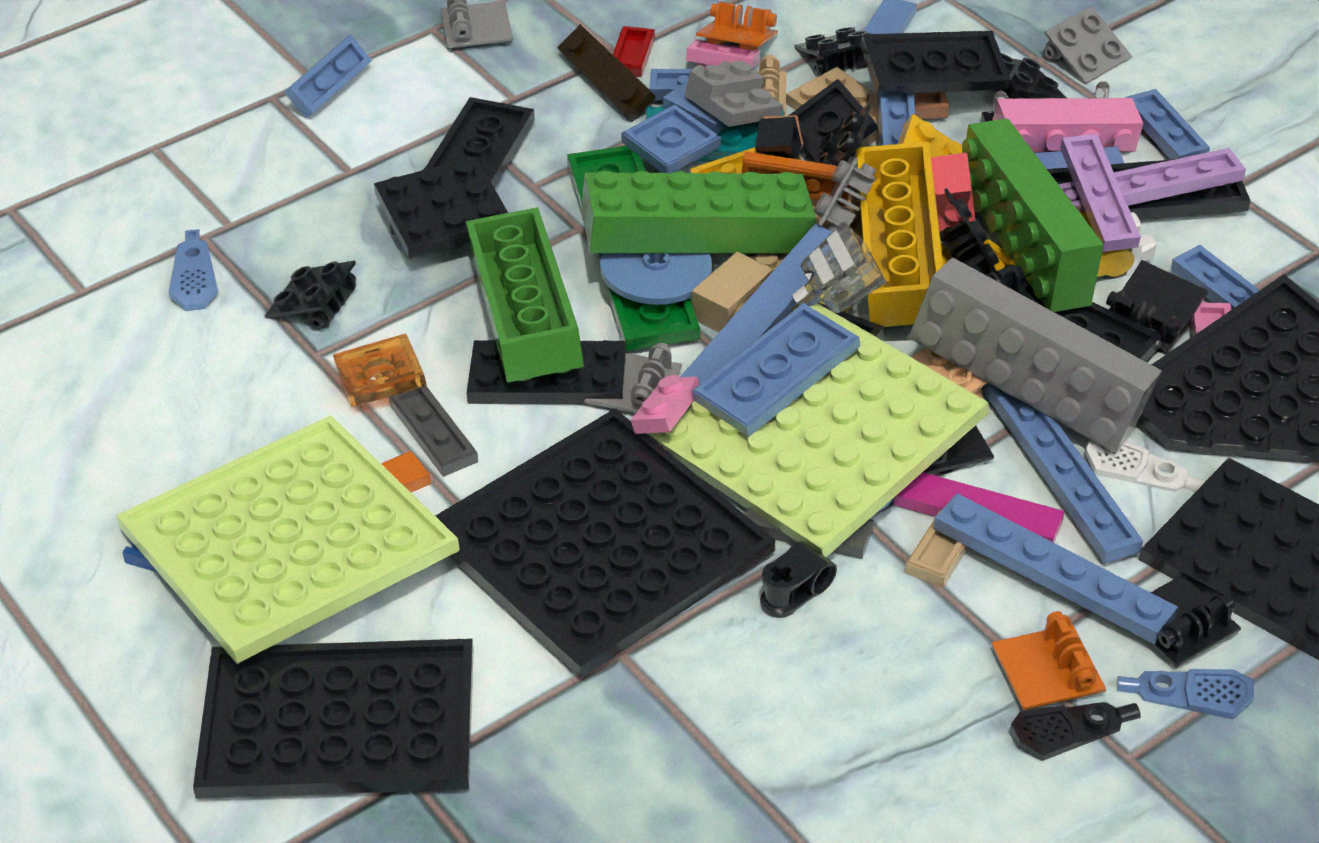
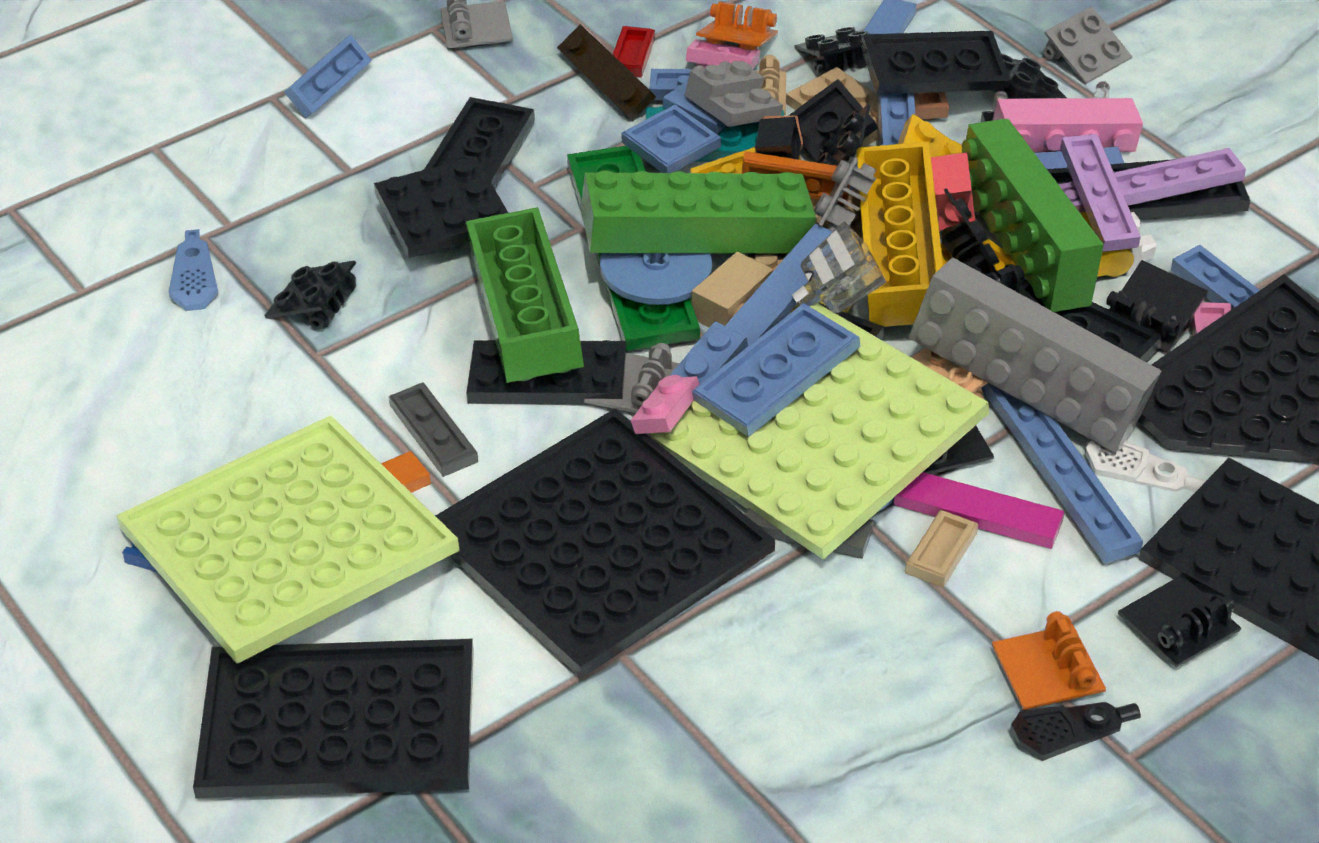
(379, 359): clear orange piece -> none
(711, 352): none -> medium blue plate
(795, 579): black piece -> none
(1055, 568): medium blue plate -> none
(1167, 126): medium blue plate -> none
(1199, 690): medium blue piece -> none

